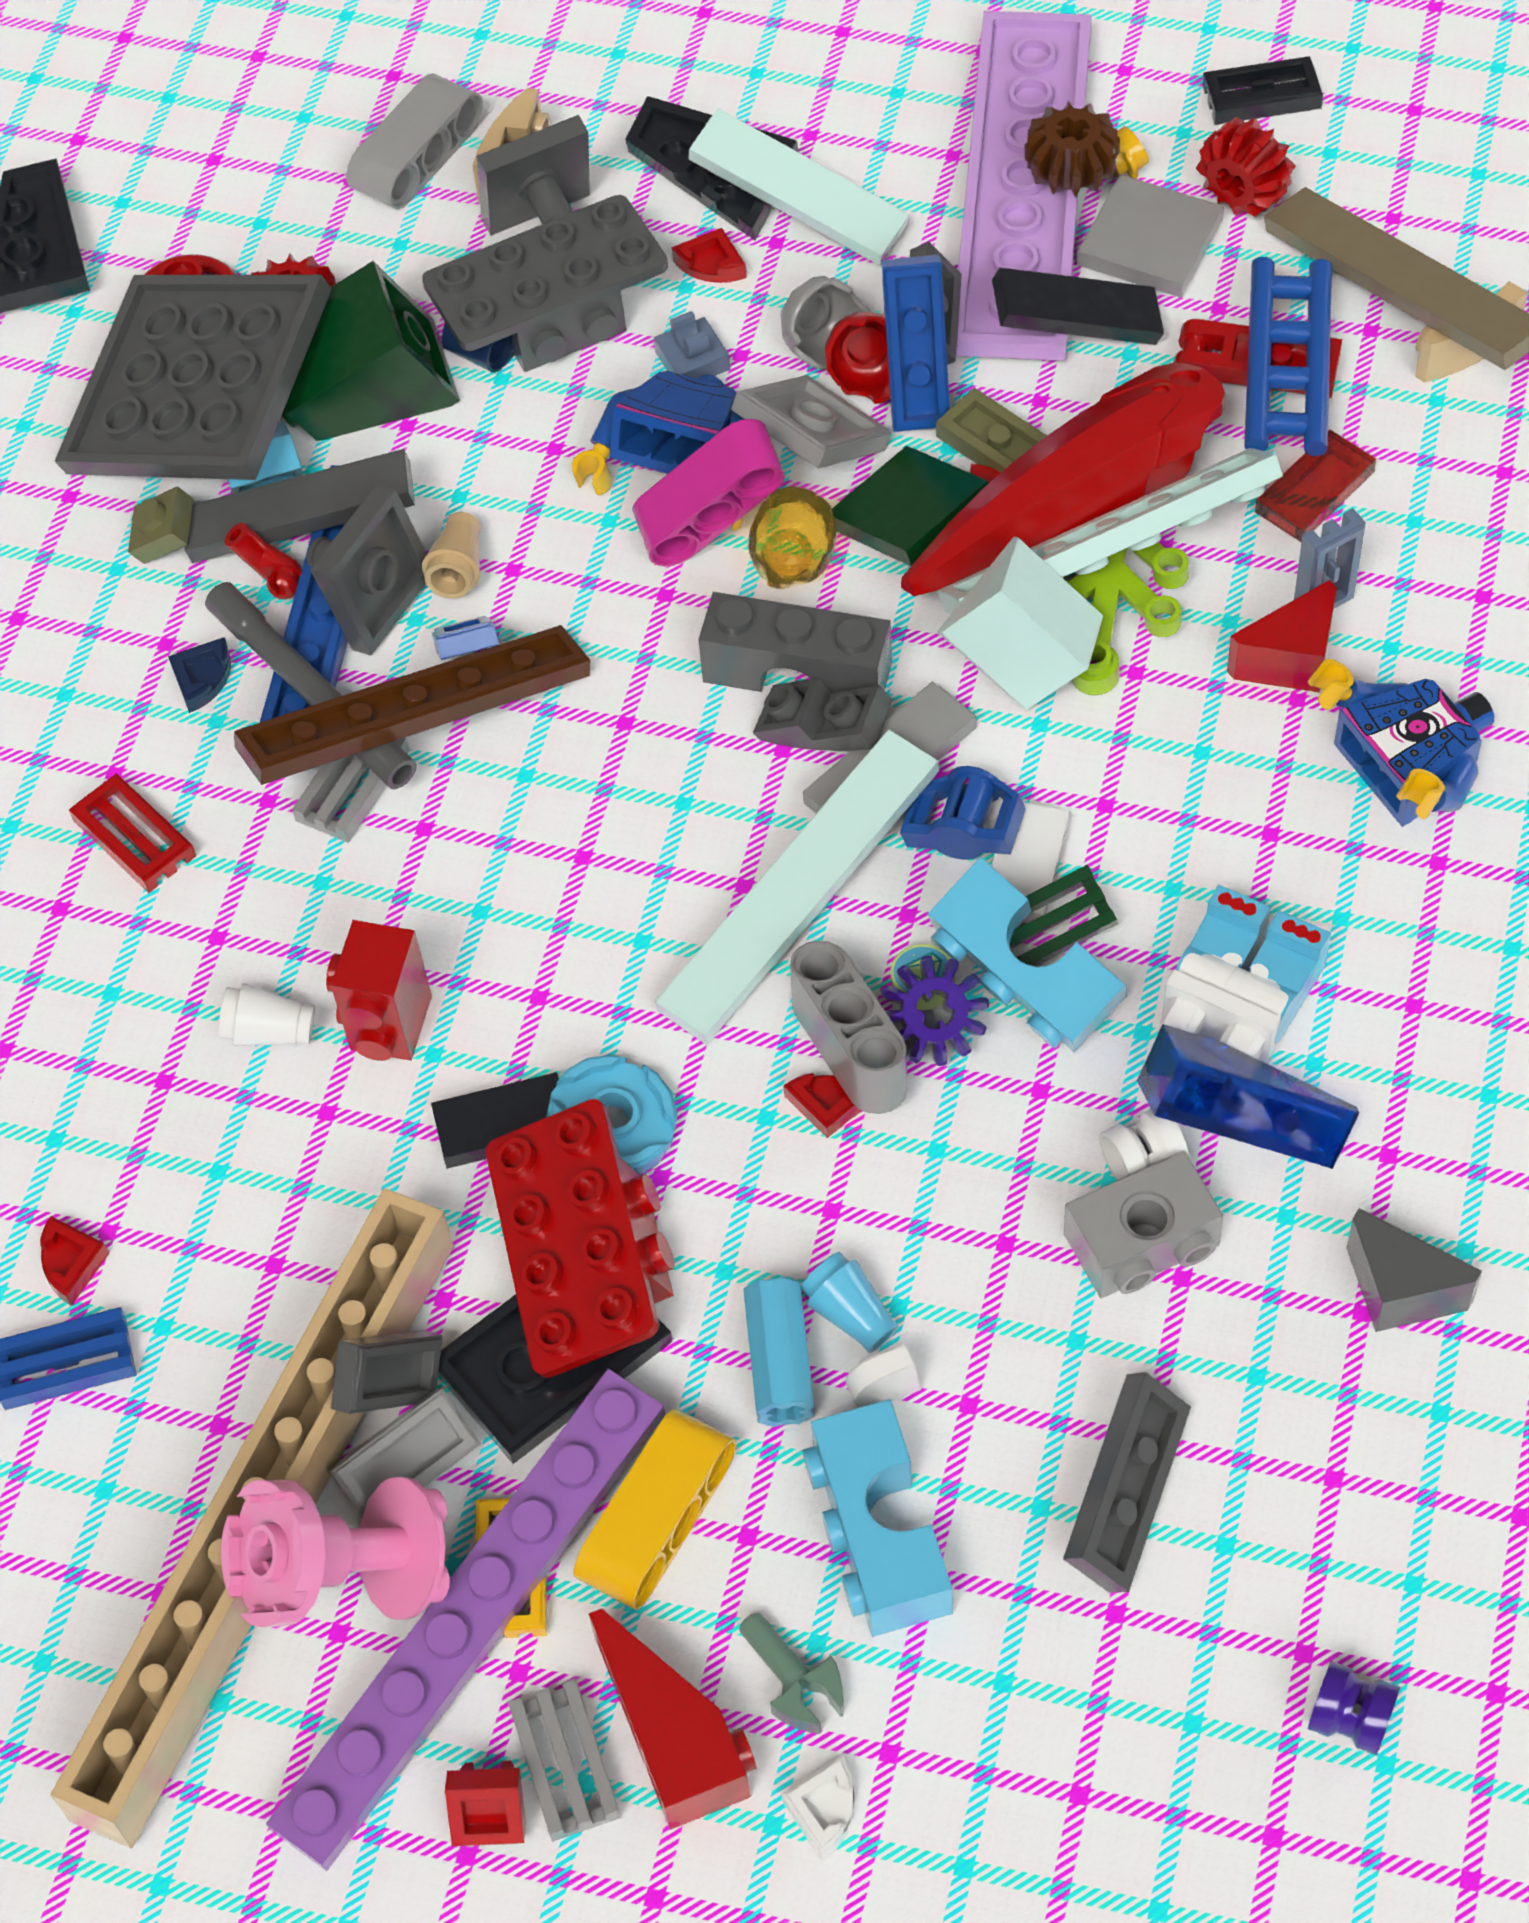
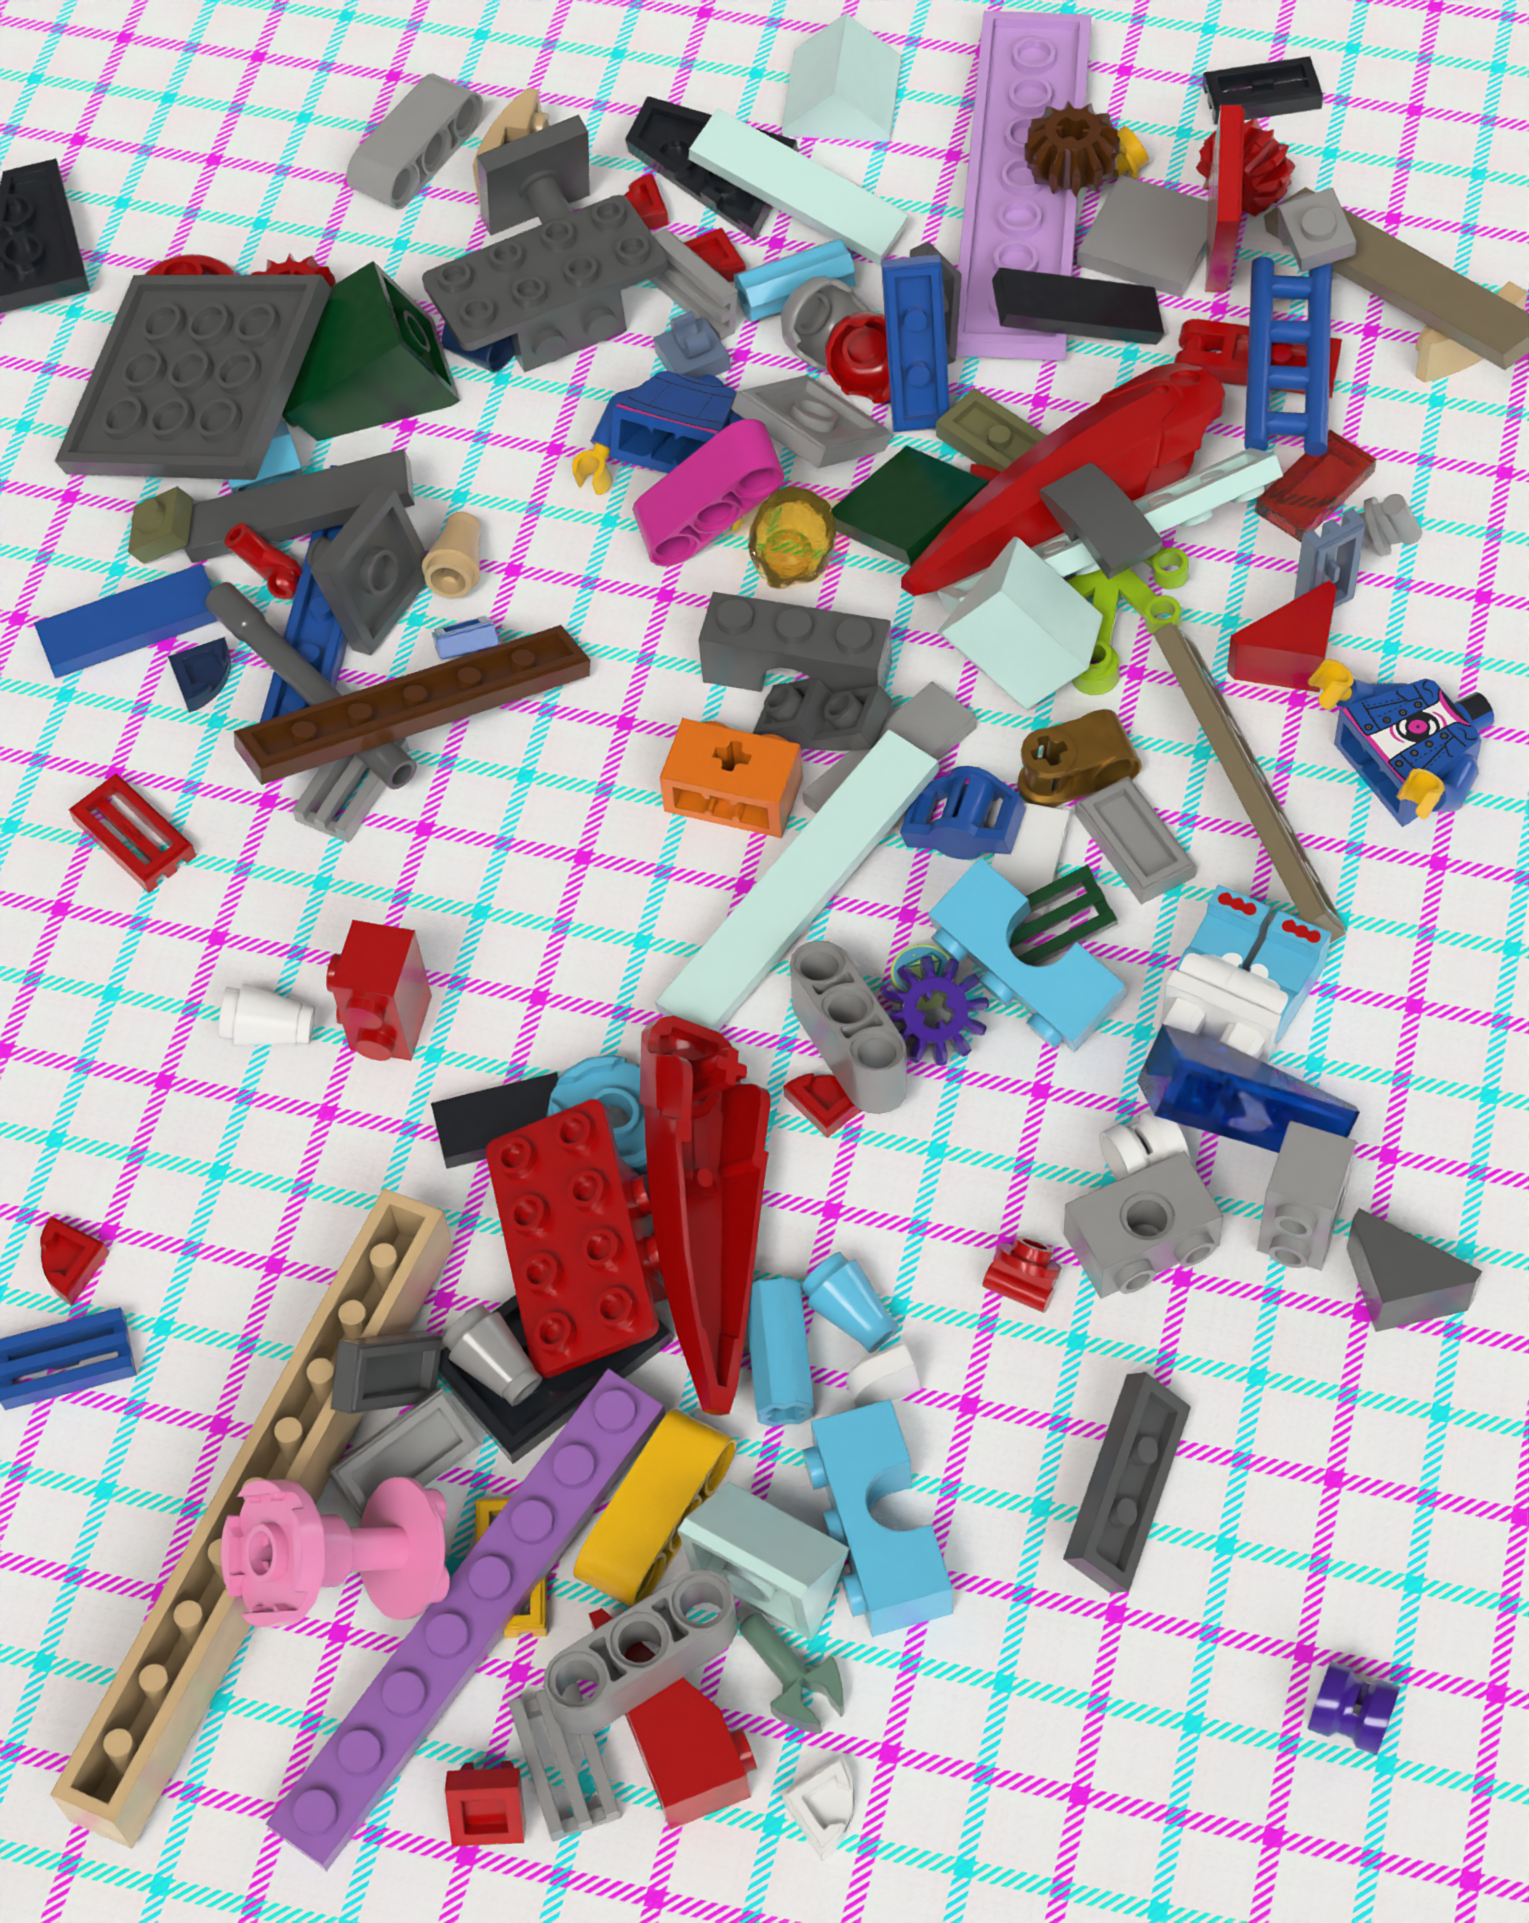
(126, 621): none -> blue tile
(490, 1353): none -> light grey cone
(648, 202): none -> red tile
(654, 1619): none -> light grey beam
(696, 285): none -> light grey tile
(704, 1193): none -> red piece
(731, 777): none -> orange brick
(765, 1557): none -> light aqua slope
(768, 286): none -> medium azure axle
(842, 85): none -> light aqua slope
(1024, 1273): none -> red plate
(1080, 755): none -> pearl gold piece
(1103, 518): none -> dark grey slope
(1135, 840): none -> light grey tile
(1224, 198): none -> red tile
(1249, 781): none -> dark tan tile
(1305, 1196): none -> light grey brick
(1315, 229): none -> light grey bracket
(1389, 523): none -> light grey plate

